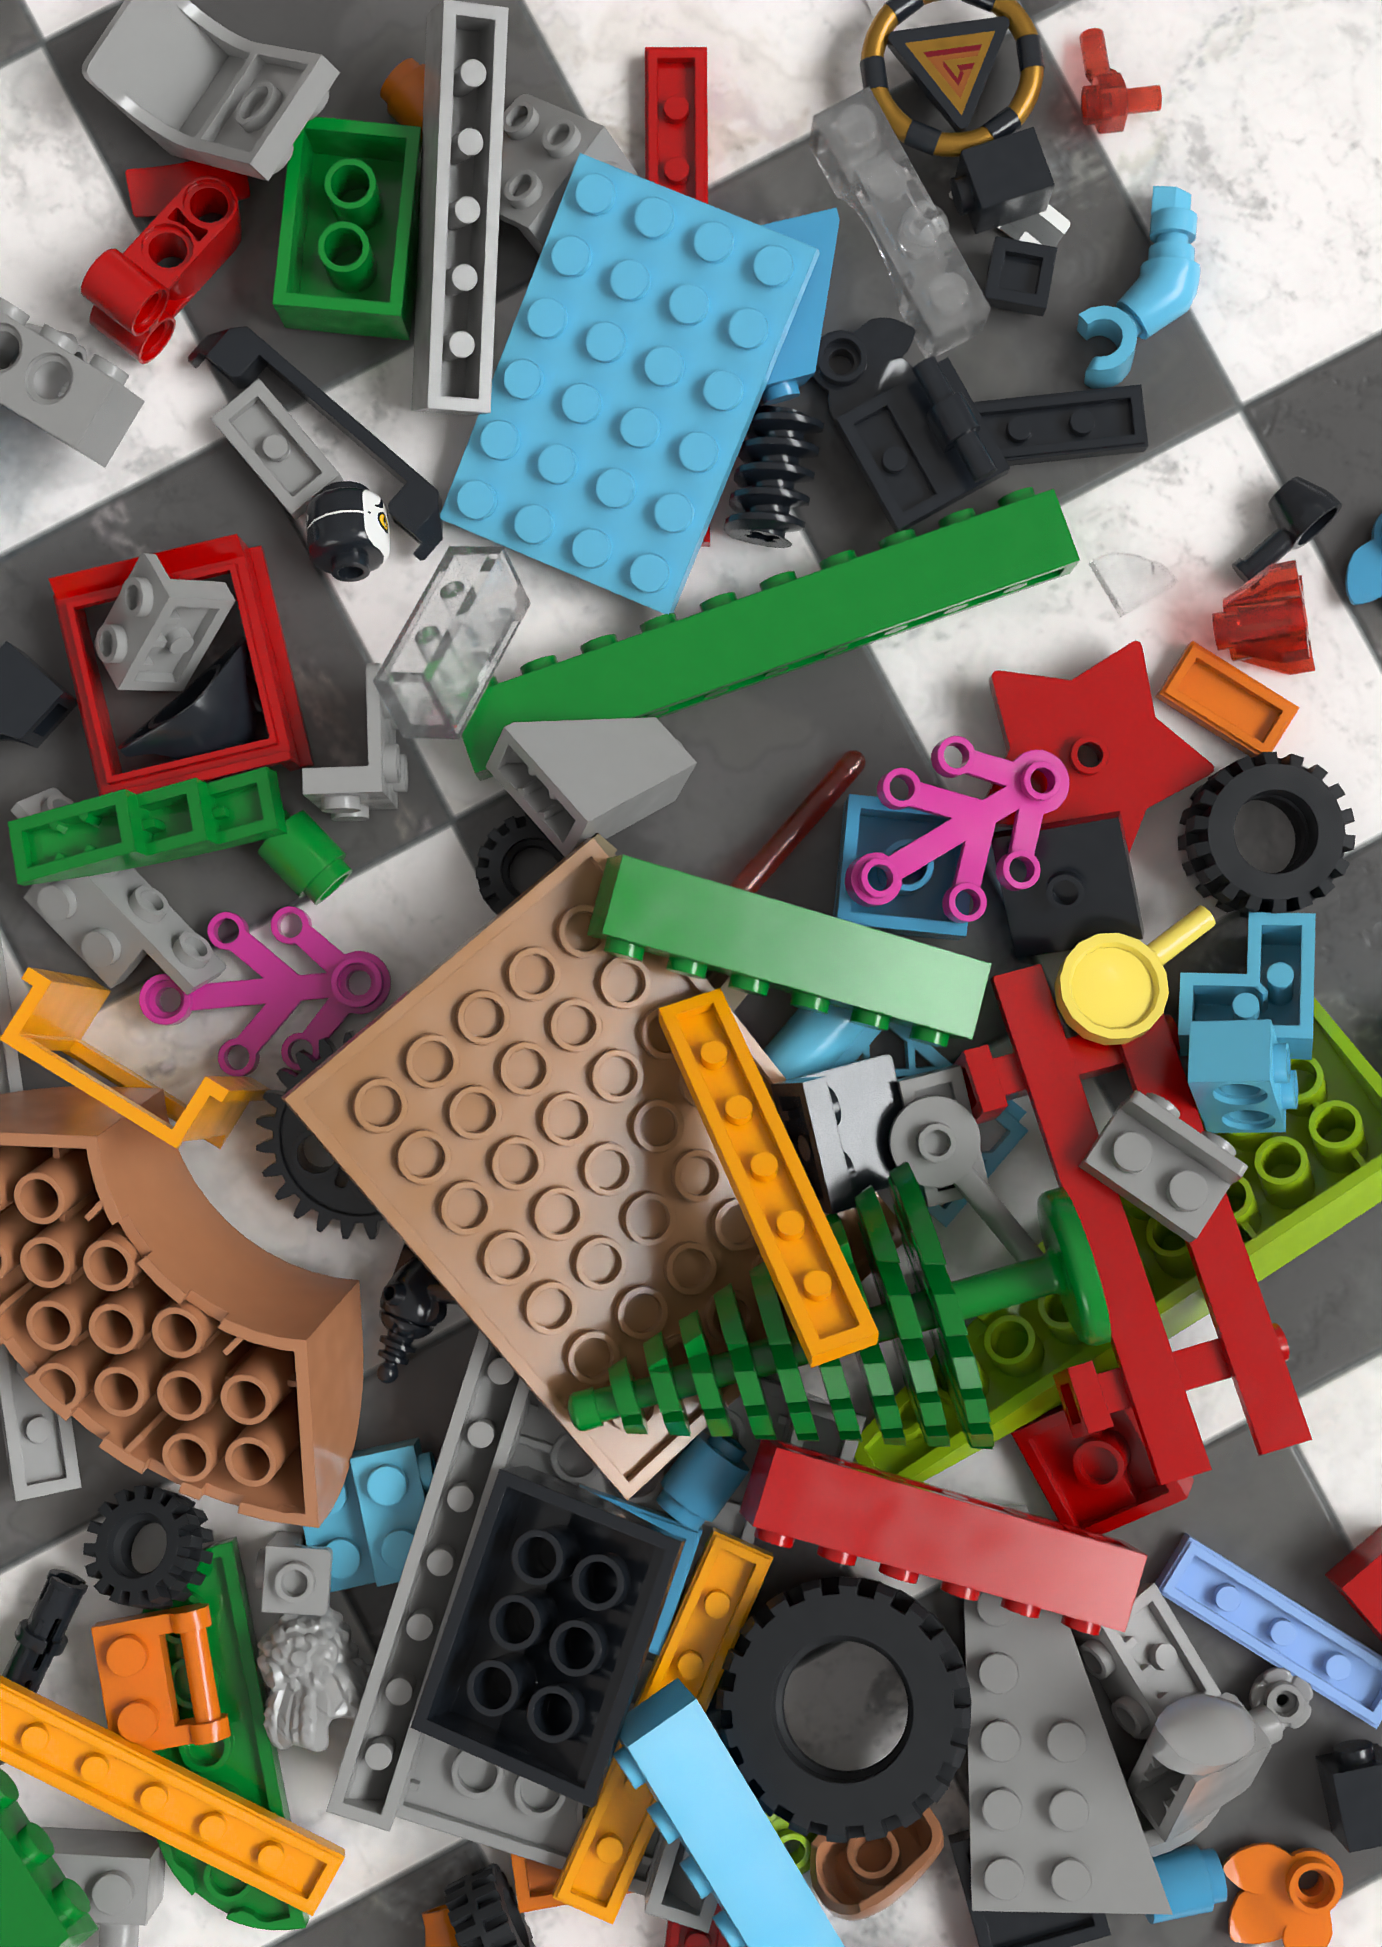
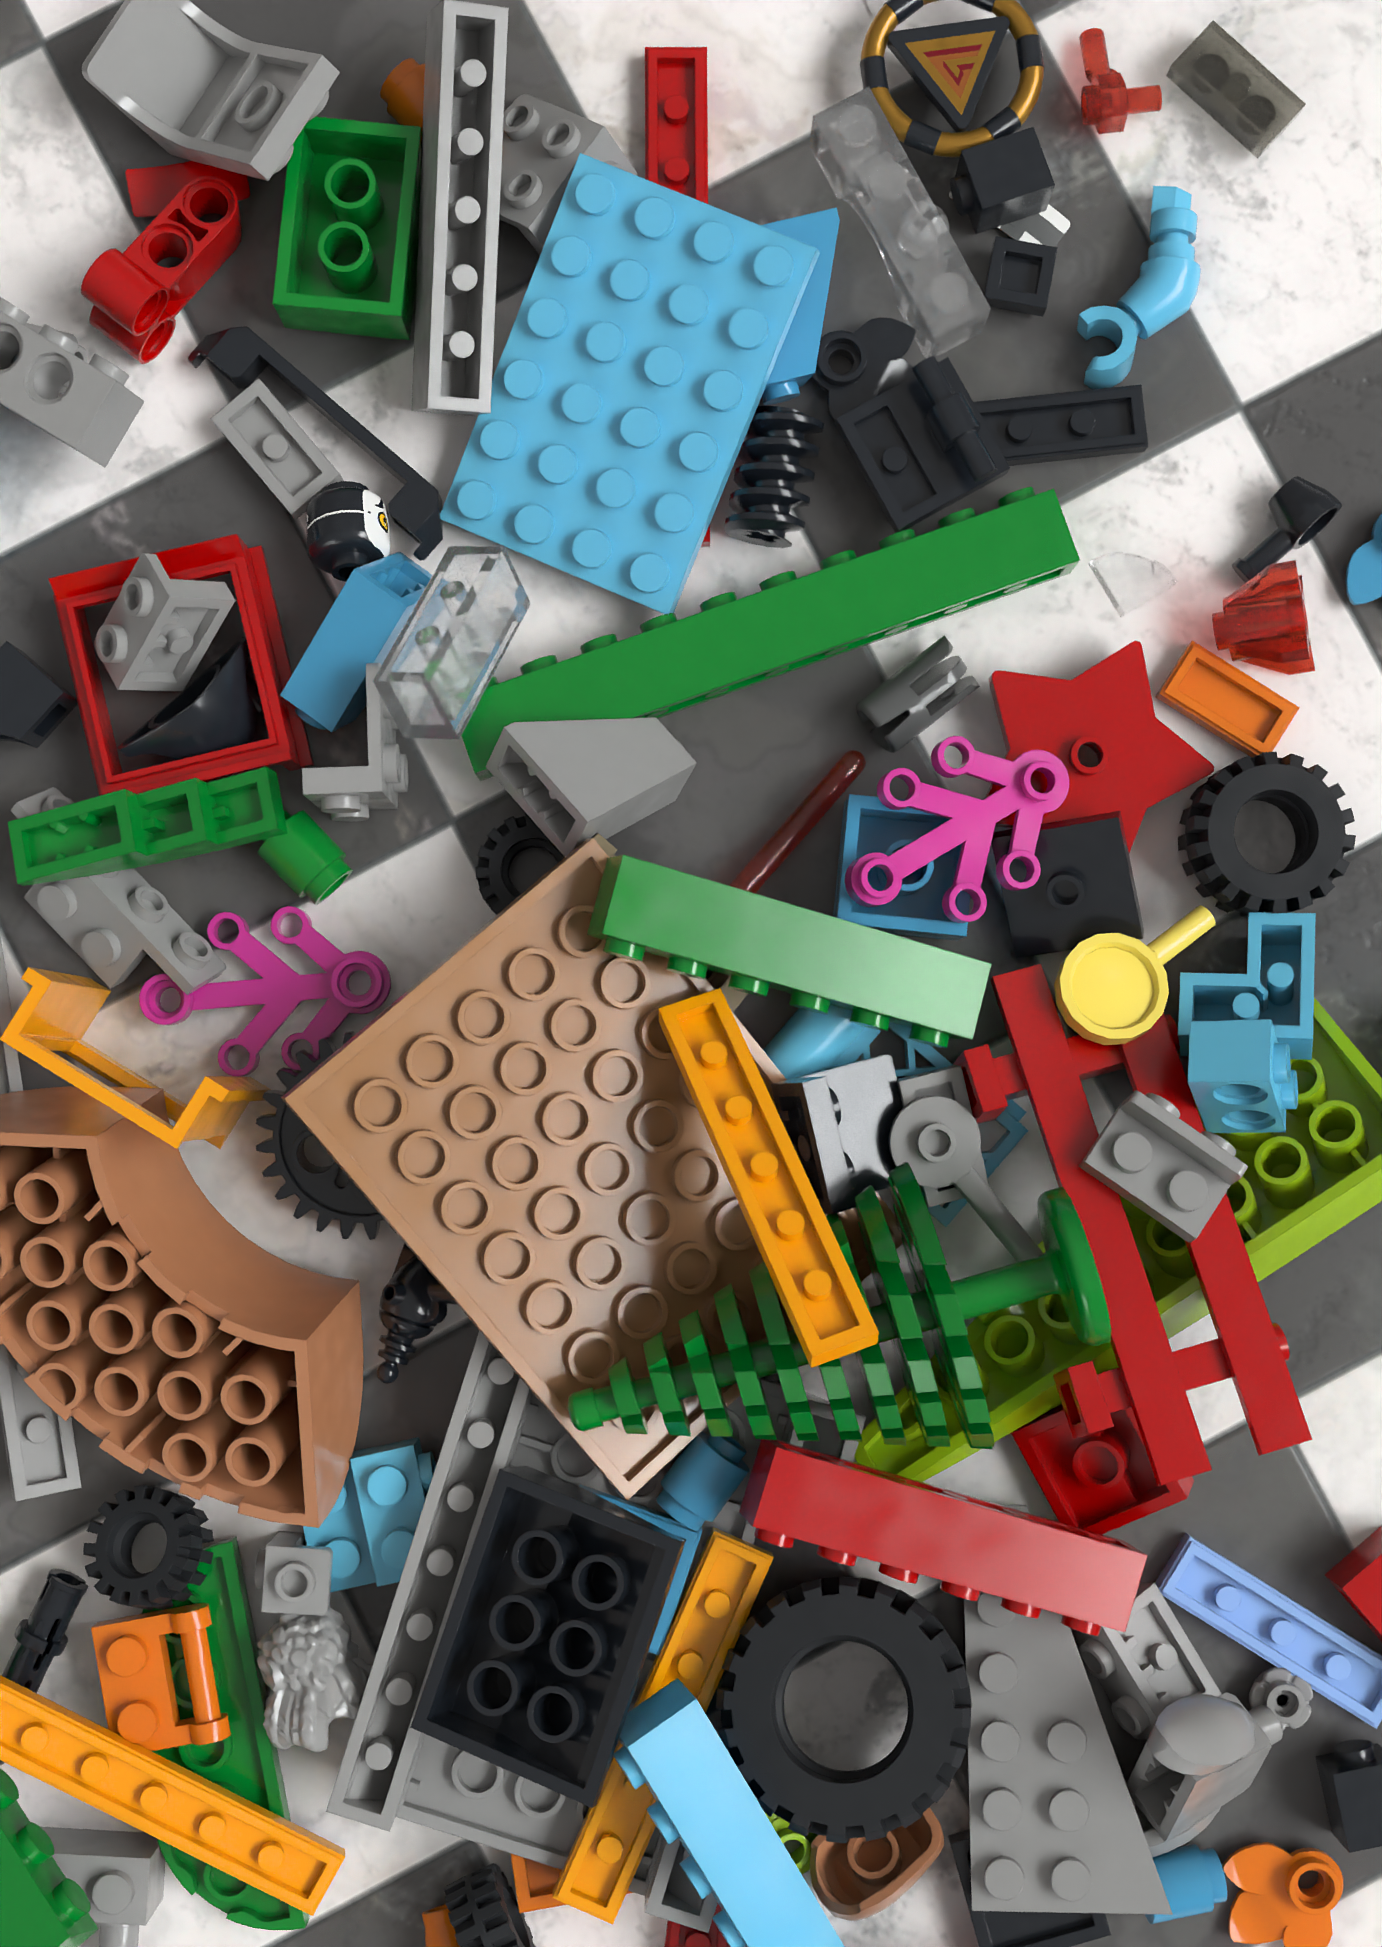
(358, 630): none -> dark azure slope
(916, 696): none -> dark grey arm
(1235, 89): none -> clear smoke plate

